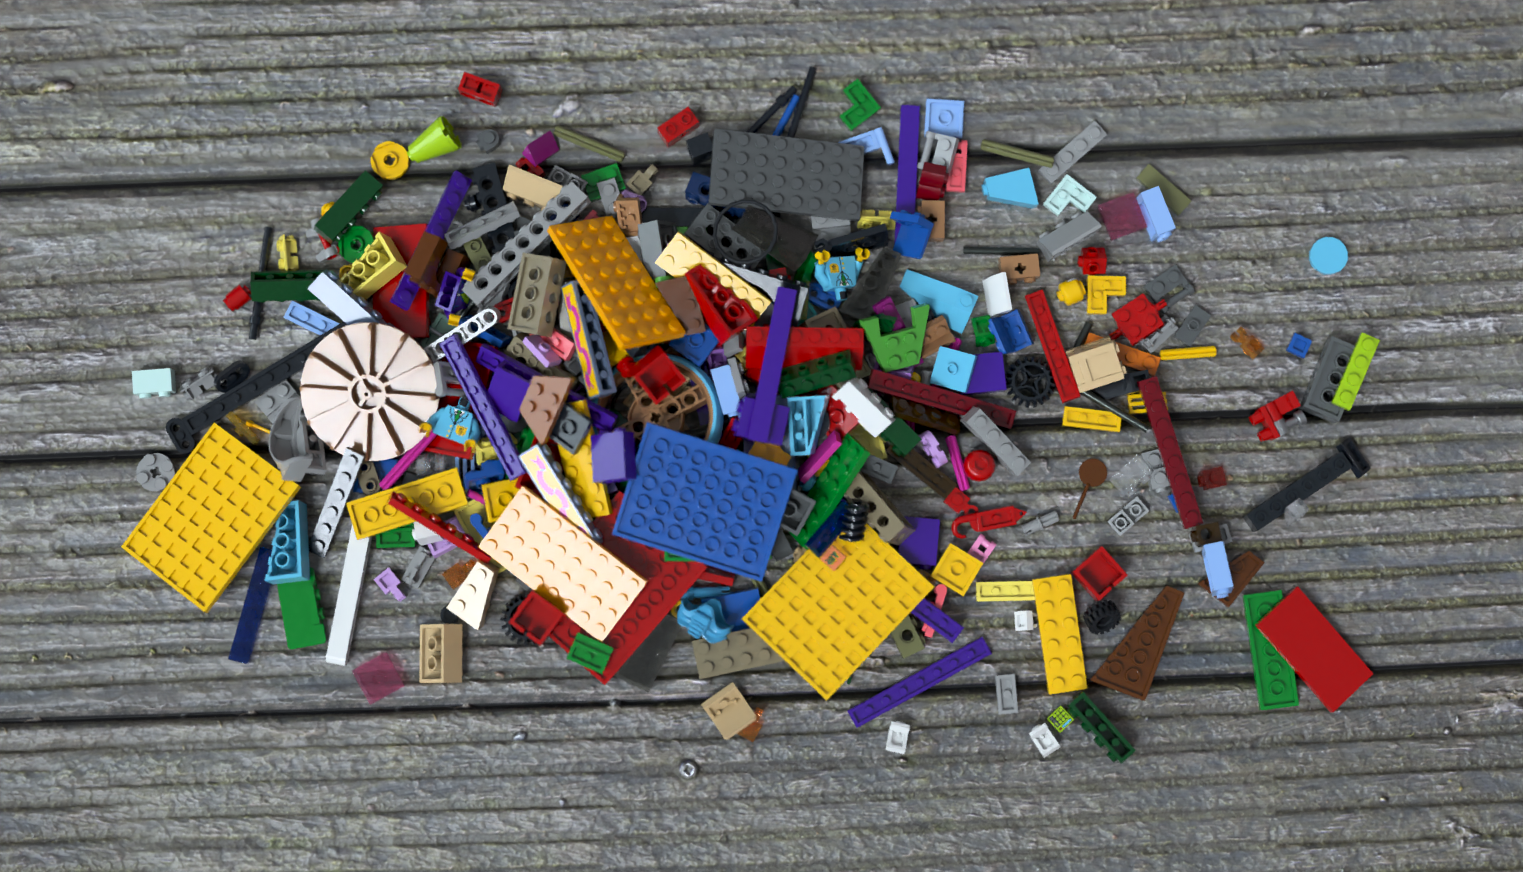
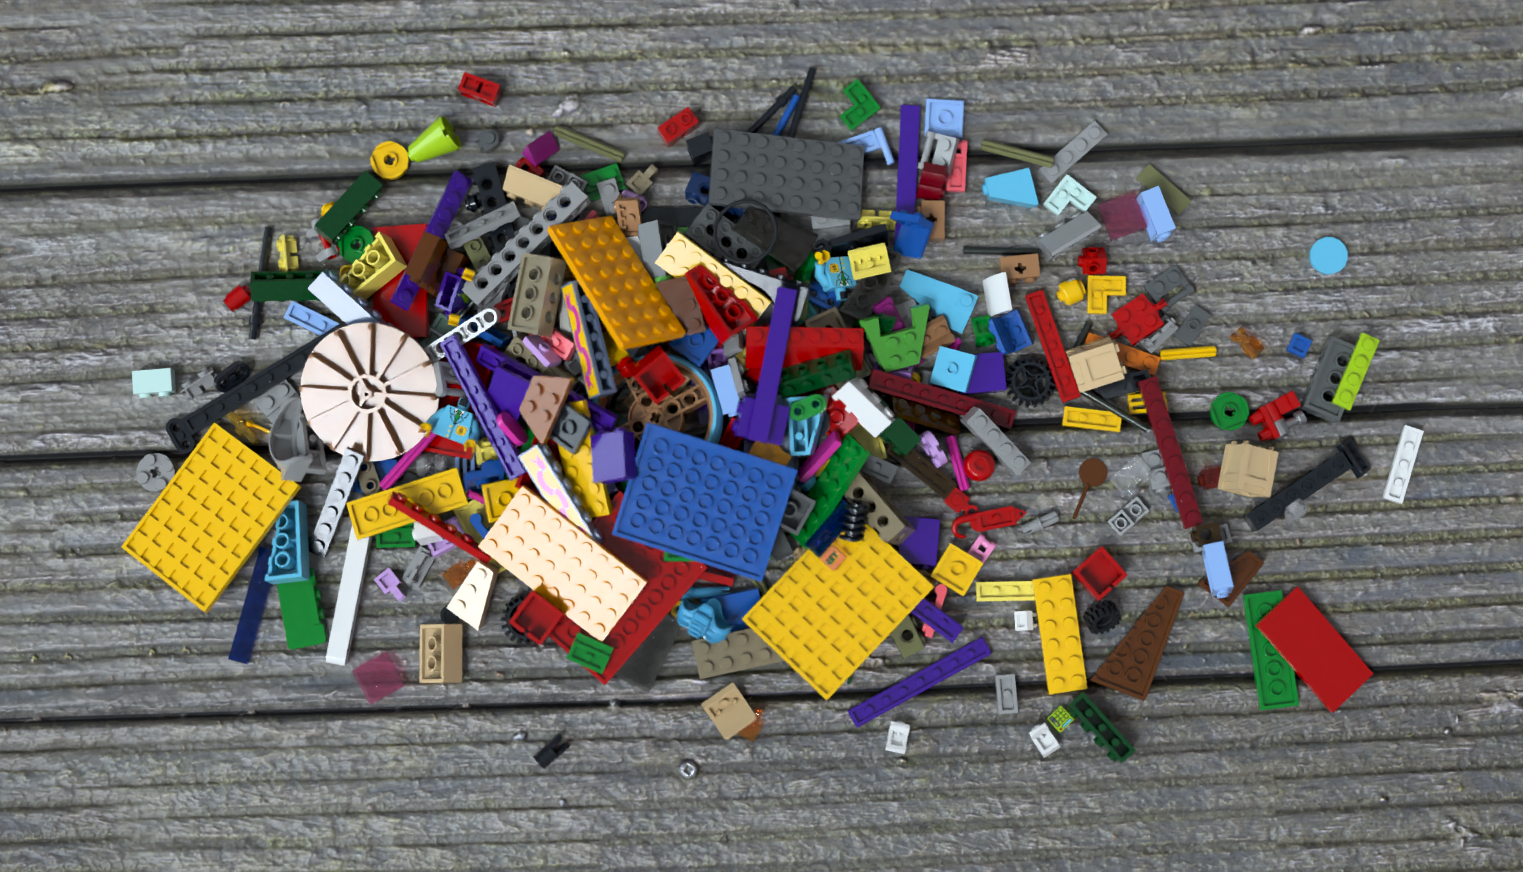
(511, 428): none -> dark pink tile
(547, 753): none -> black hinge
(807, 407): none -> green plate
(869, 261): none -> light yellow bracket
(1234, 401): none -> green plate
(1248, 470): none -> tan container
(1402, 464): none -> white plate

